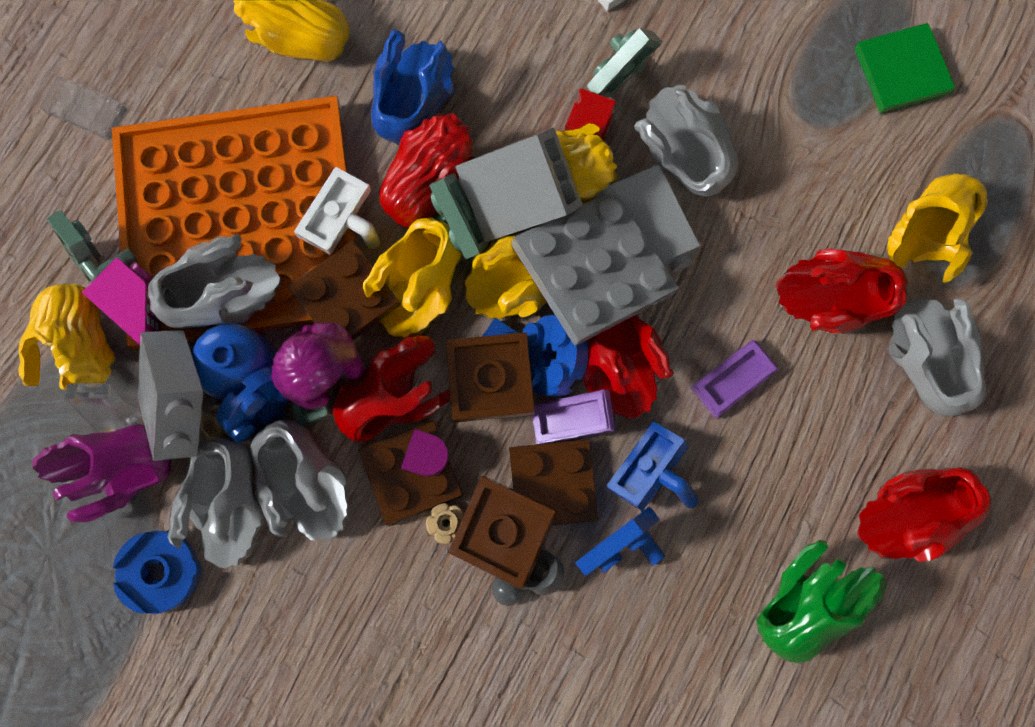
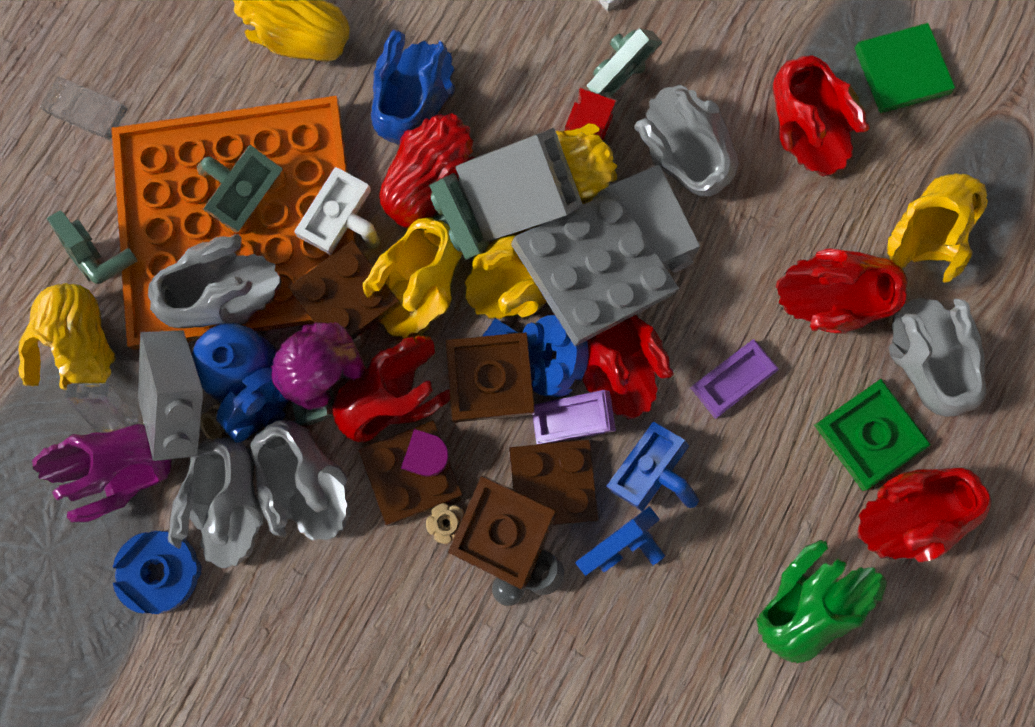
(124, 297): dark pink slope -> none
(239, 187): none -> sand green plate
(816, 114): none -> red hair
(872, 435): none -> green tile

